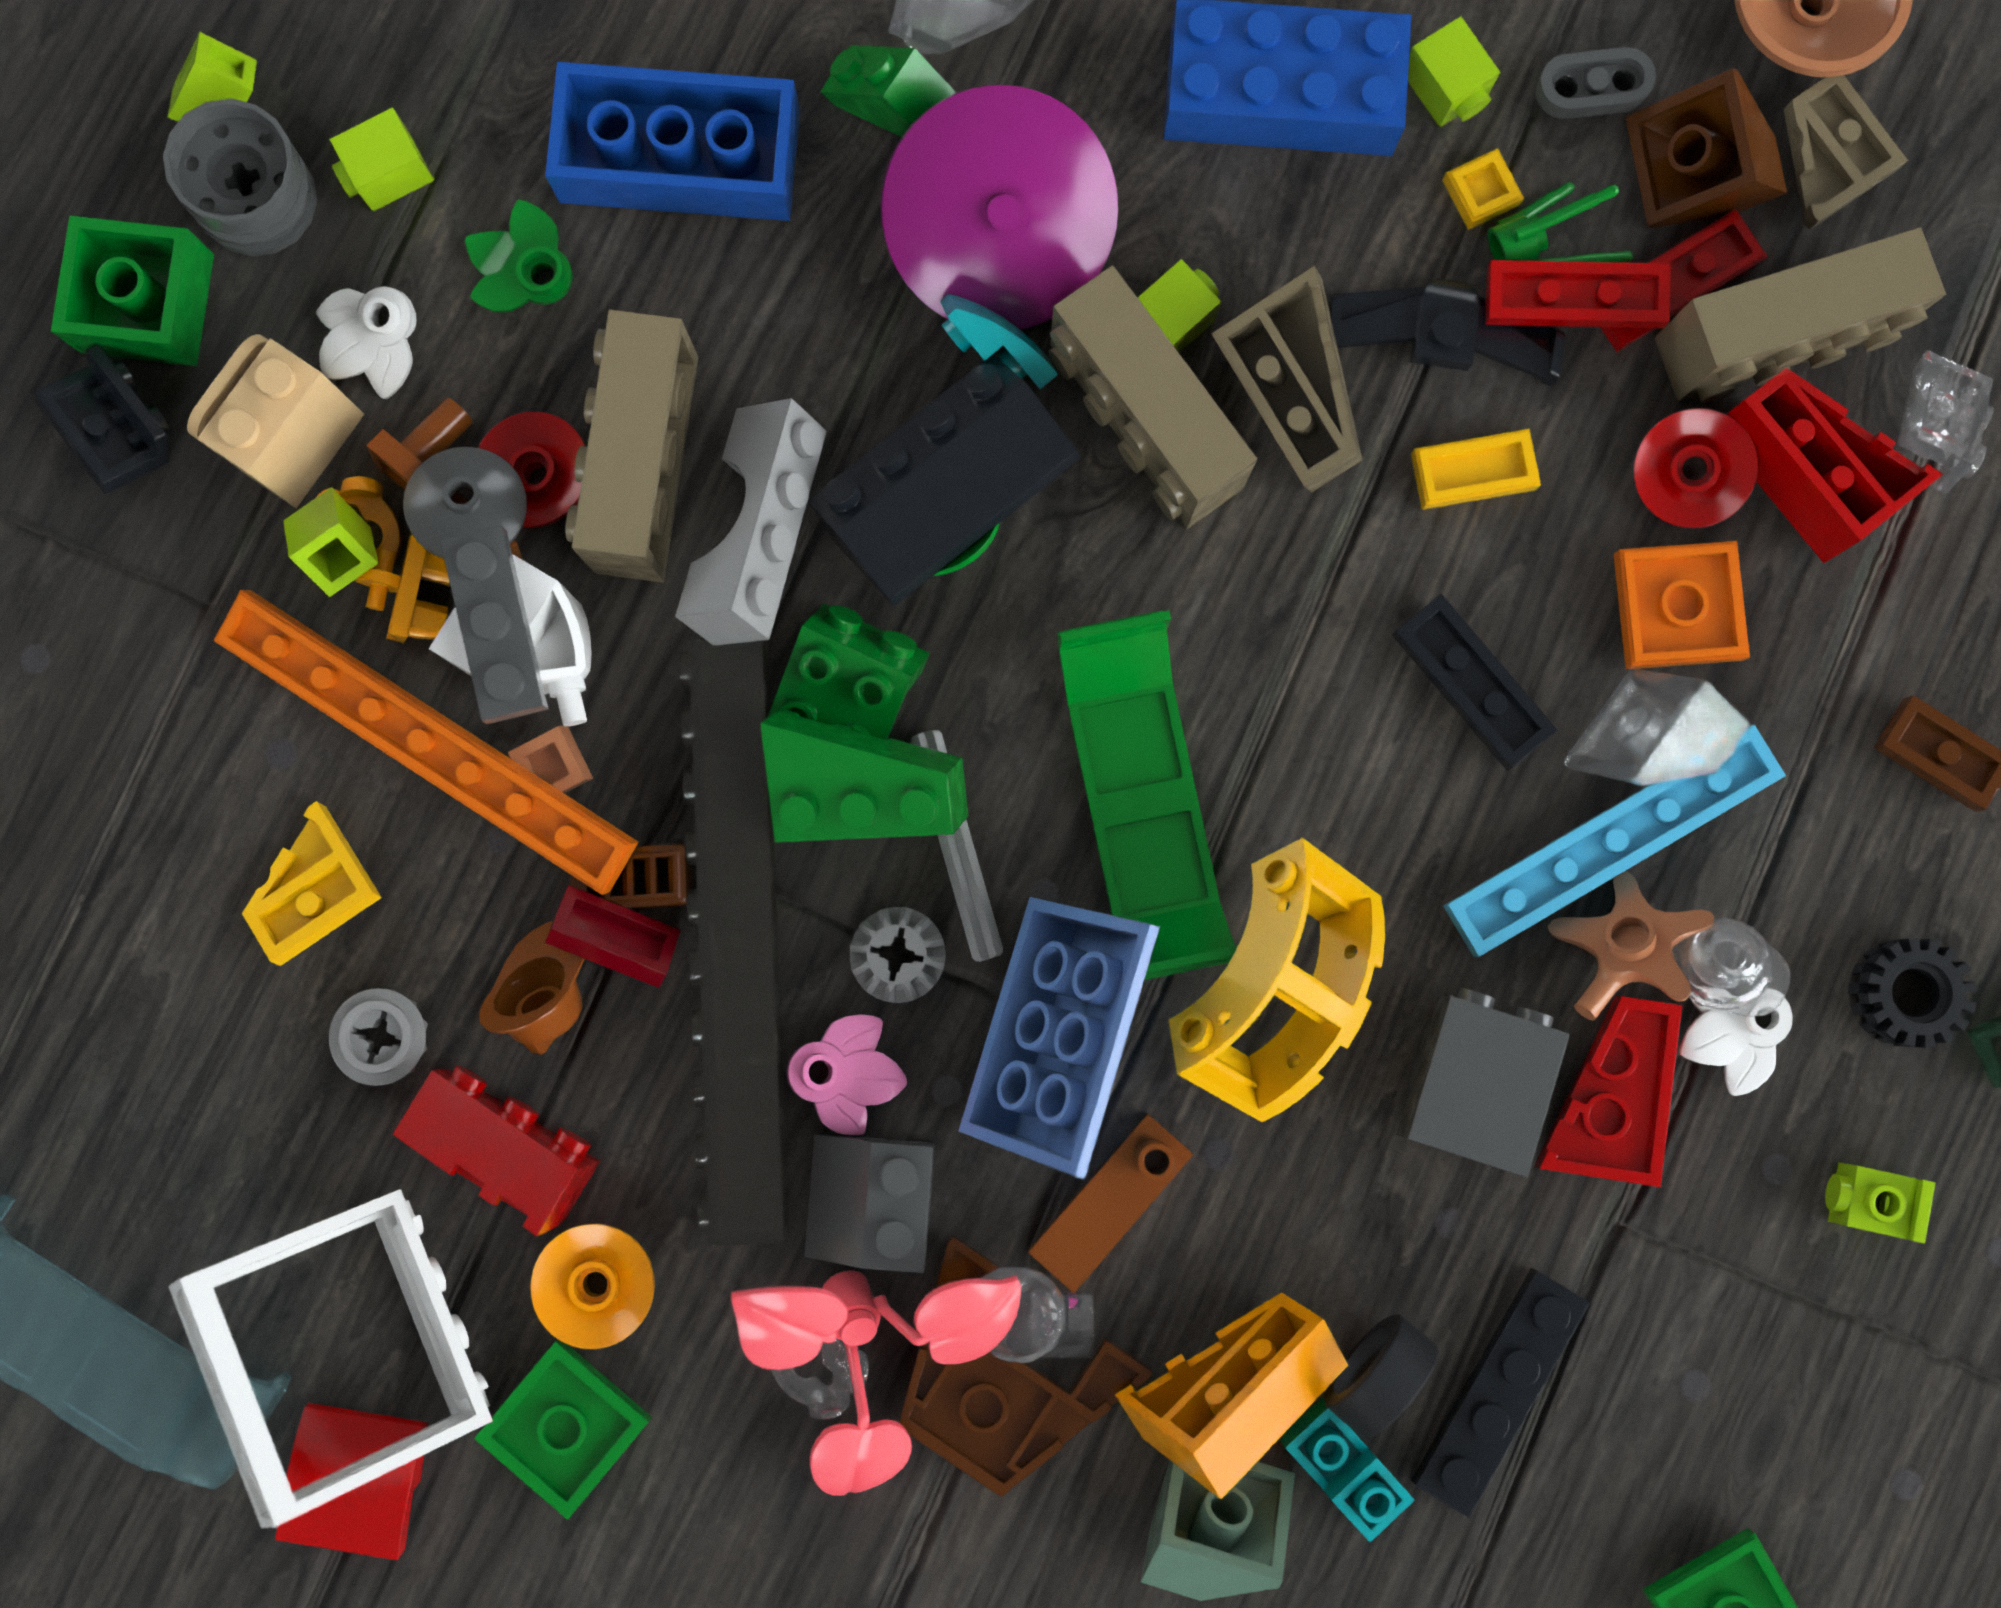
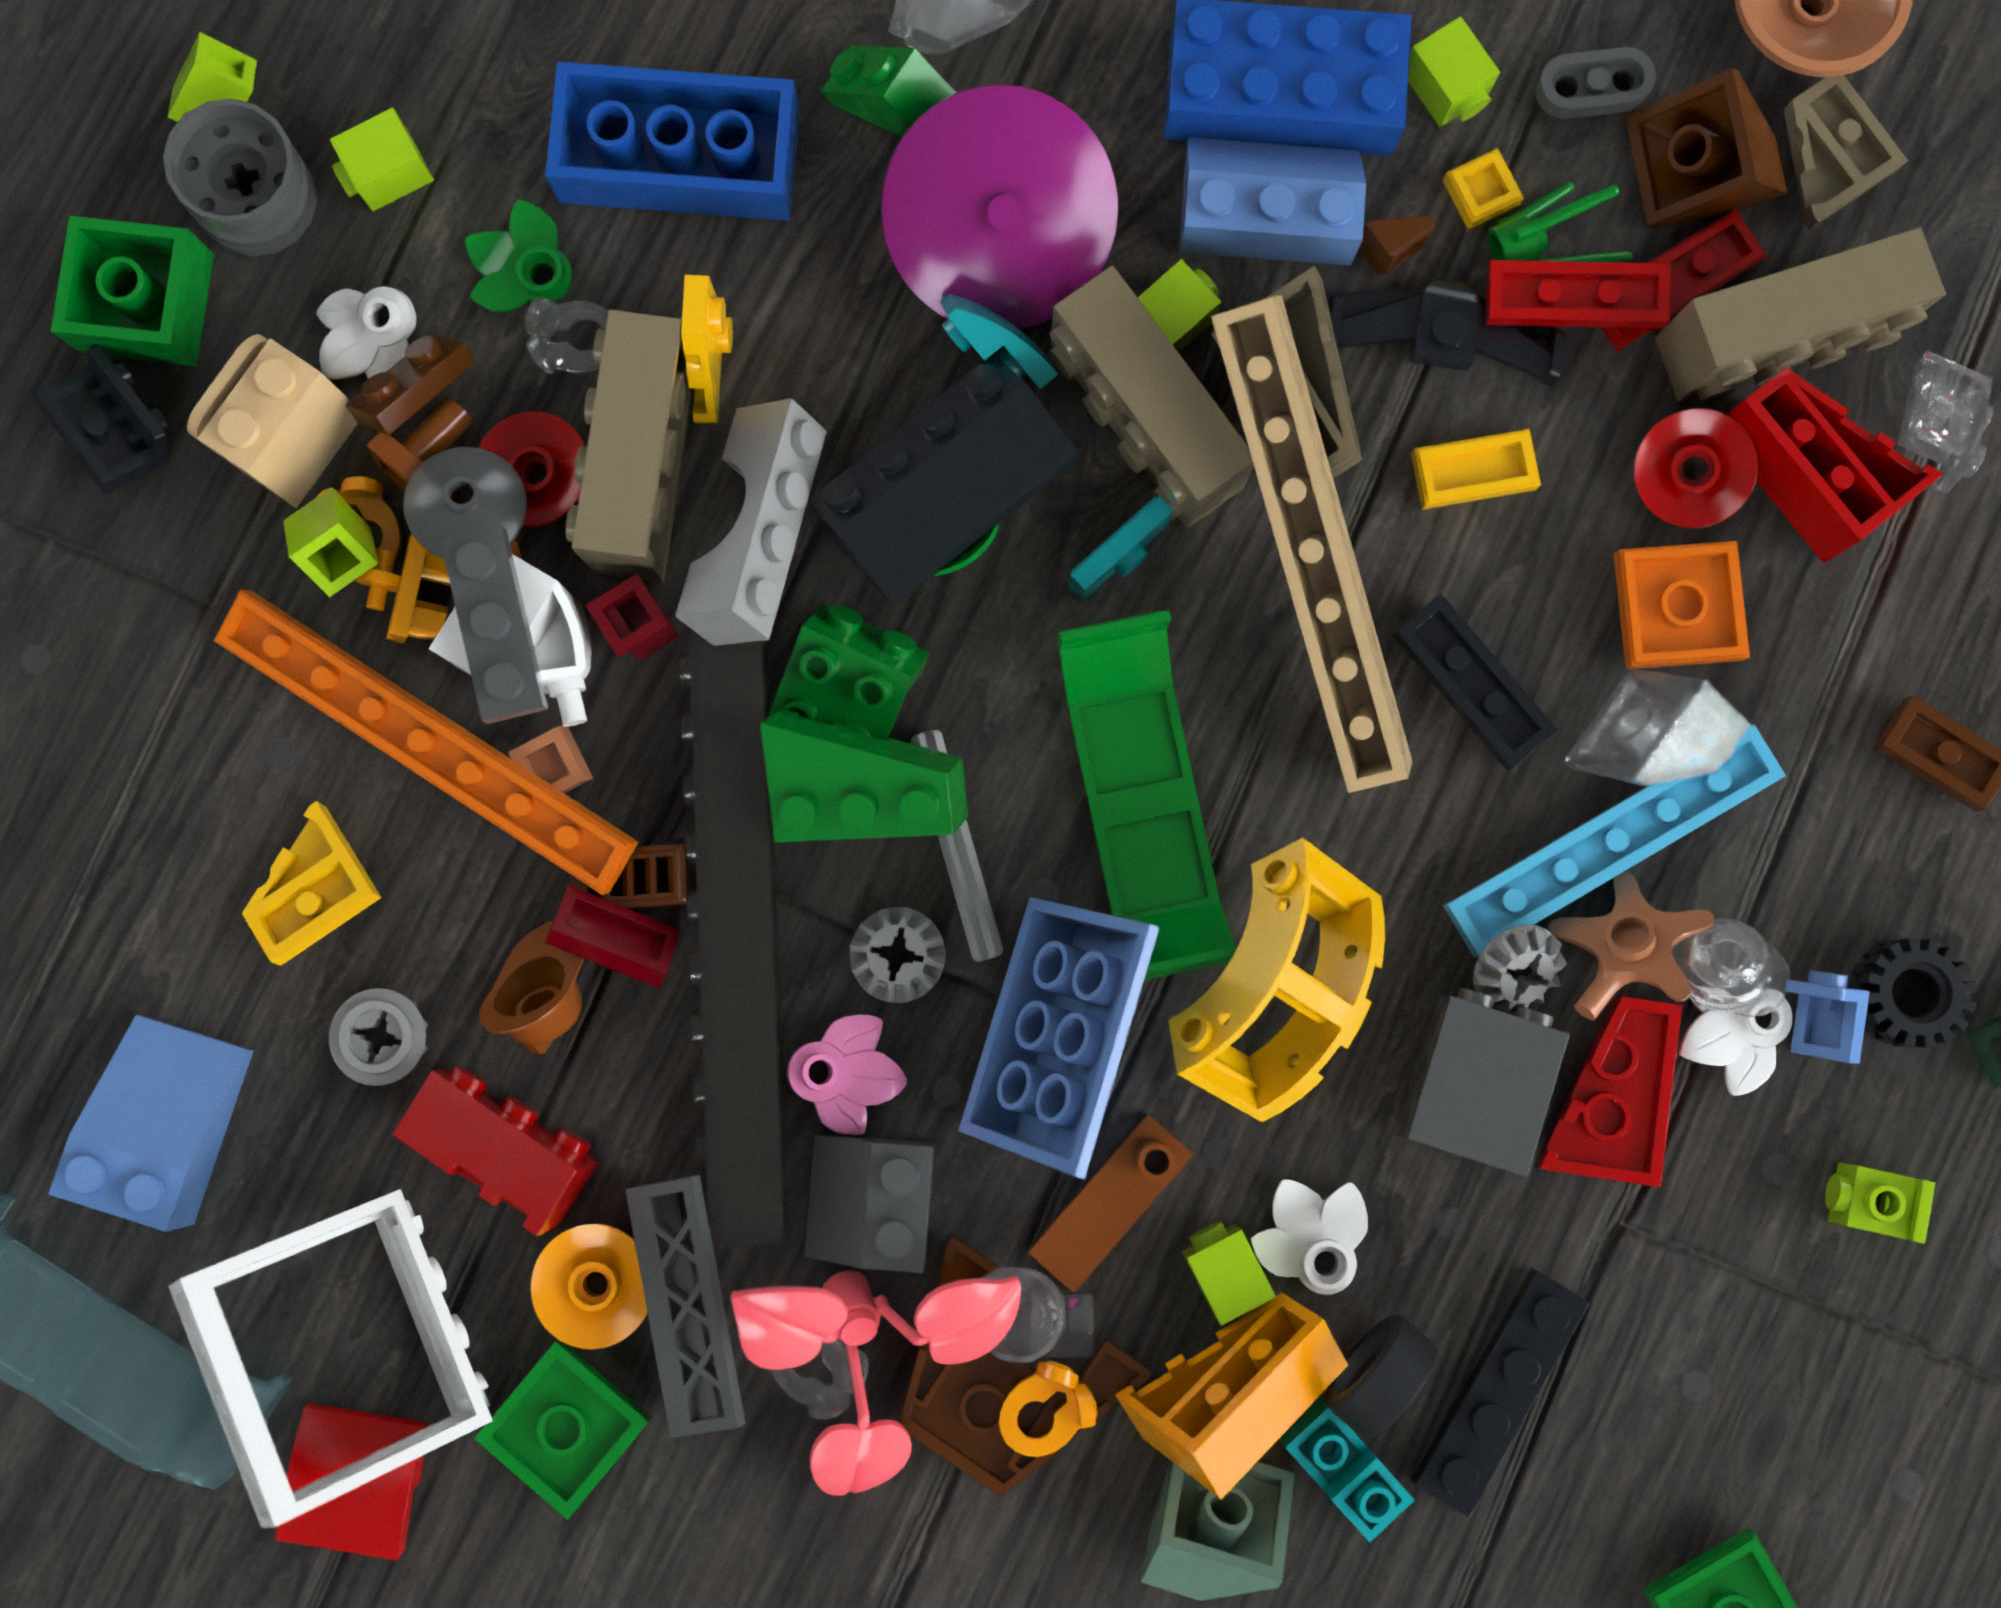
(153, 1126): none -> medium blue slope
(410, 384): none -> reddish brown plate
(545, 319): none -> clear piece
(632, 619): none -> dark red brick
(675, 1307): none -> dark grey fence
(705, 337): none -> yellow wing
(1076, 1413): none -> light orange piece
(1122, 550): none -> teal plate
(1227, 1271): none -> lime brick
(1272, 201): none -> medium blue slope
(1309, 1227): none -> white plate
(1313, 542): none -> tan brick
(1395, 240): none -> reddish brown slope
(1516, 950): none -> light grey gear
(1828, 1017): none -> medium blue bracket

